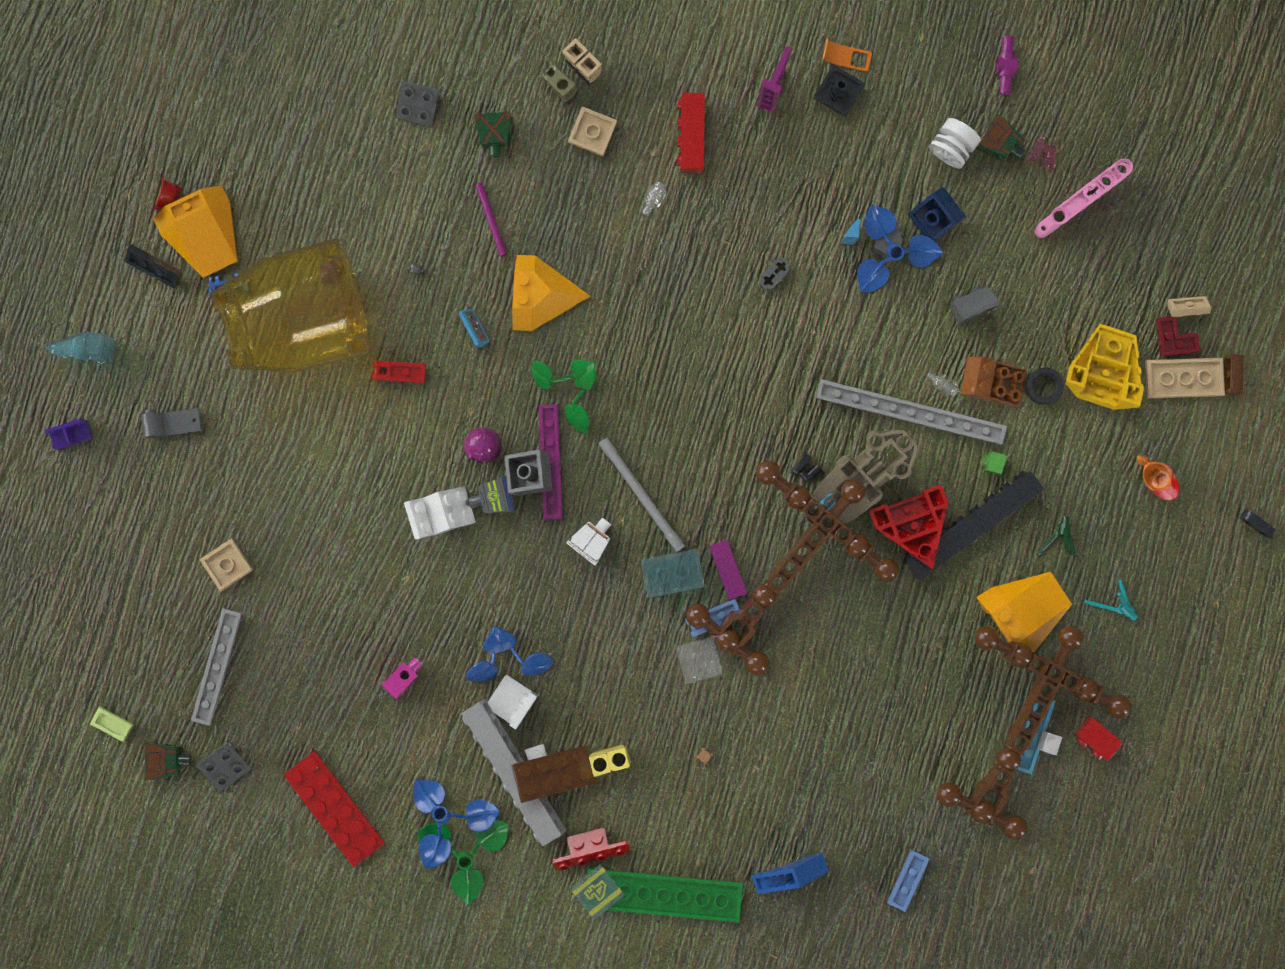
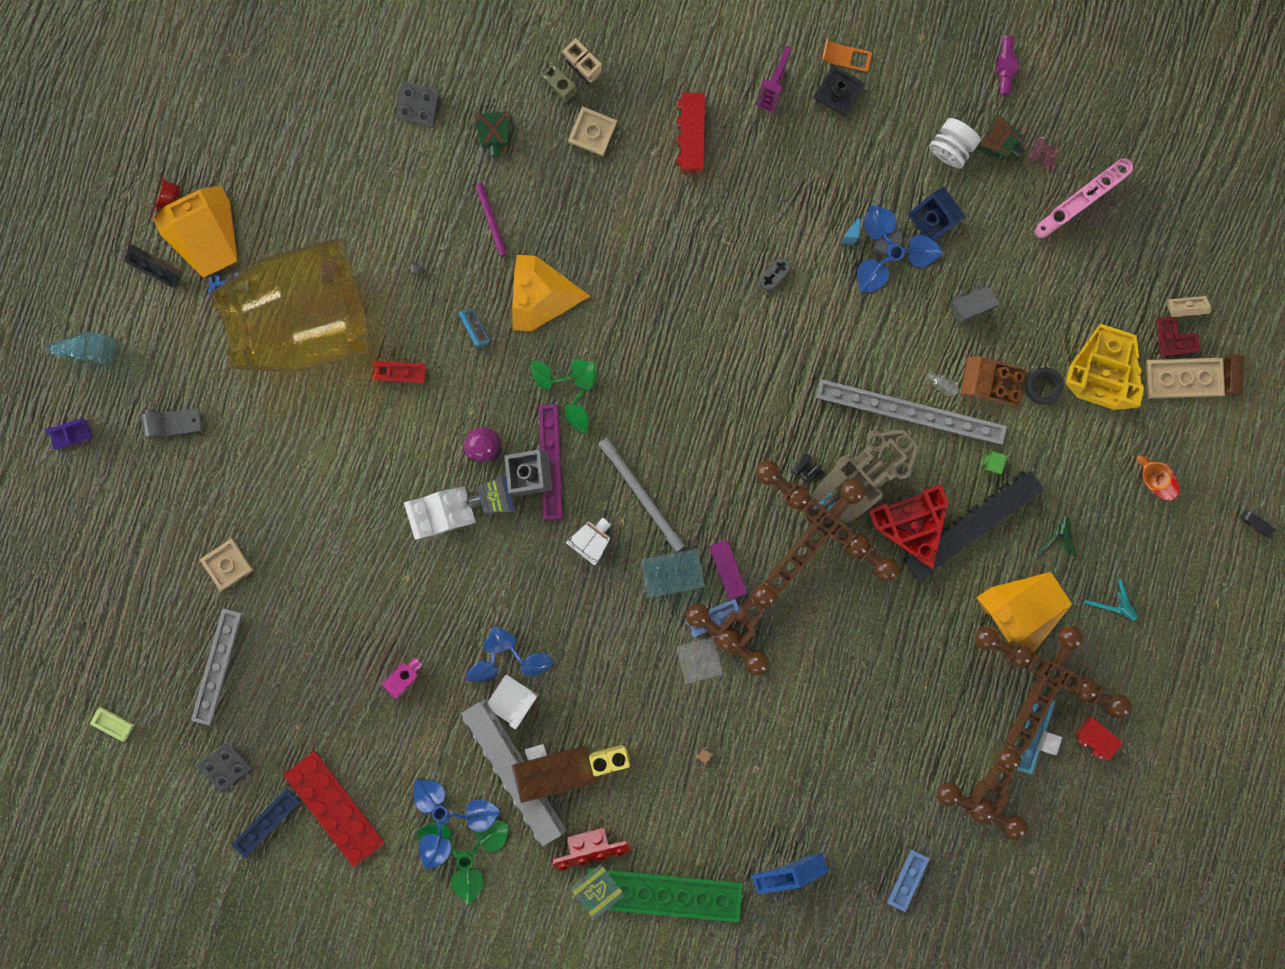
(164, 760): torso -> none
(266, 823): none -> dark blue plate
(654, 197): clear plant -> none

